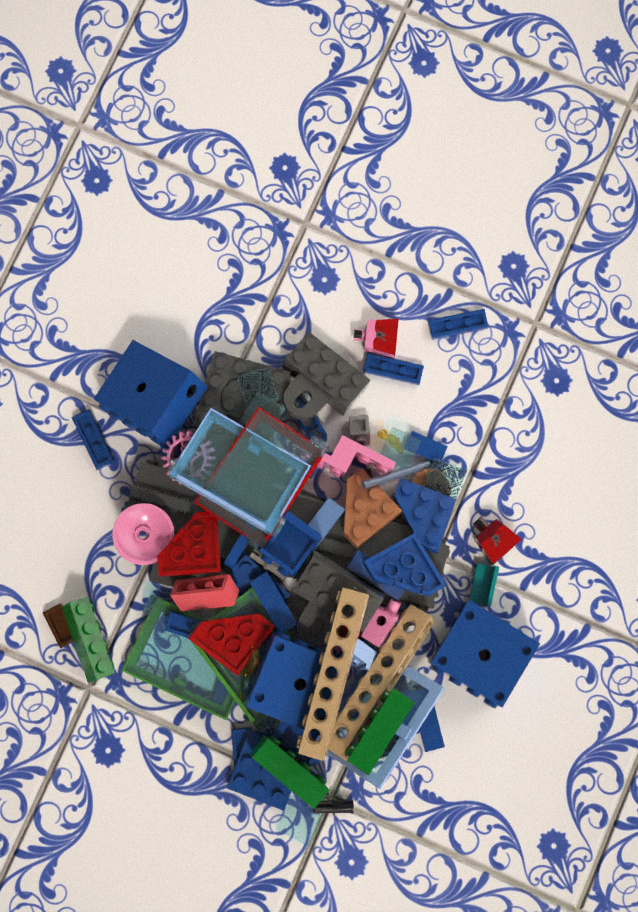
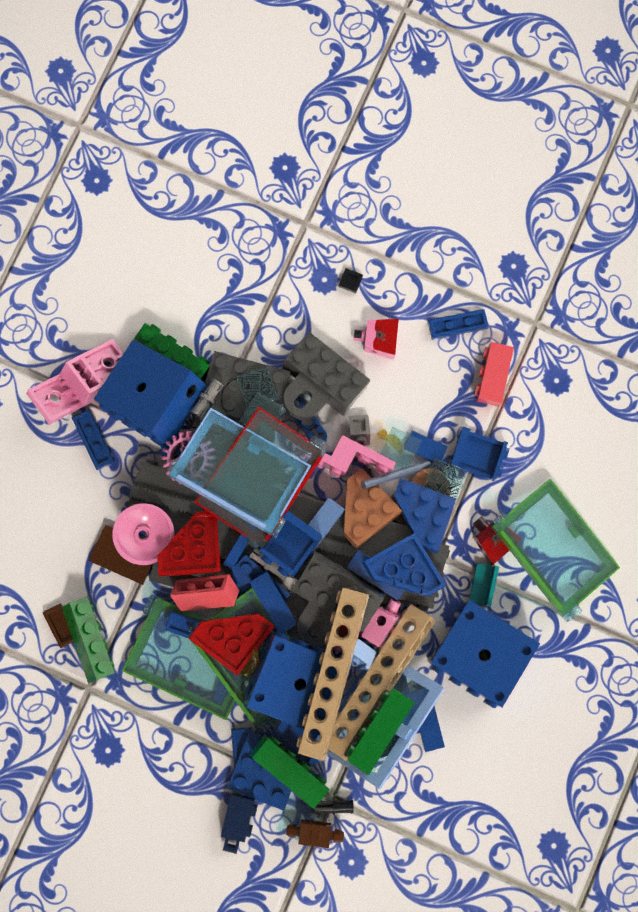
(76, 383): none -> bright pink bracket
(107, 556): none -> reddish brown tile
(166, 346): none -> green brick
(206, 398): none -> light grey pin
(237, 821): none -> dark blue brick
(315, 833): none -> reddish brown piece
(350, 280): none -> black tile
(393, 369): blue tile -> none
(479, 454): none -> blue panel
(494, 374): none -> coral brick
(556, 548): none -> clear light blue door

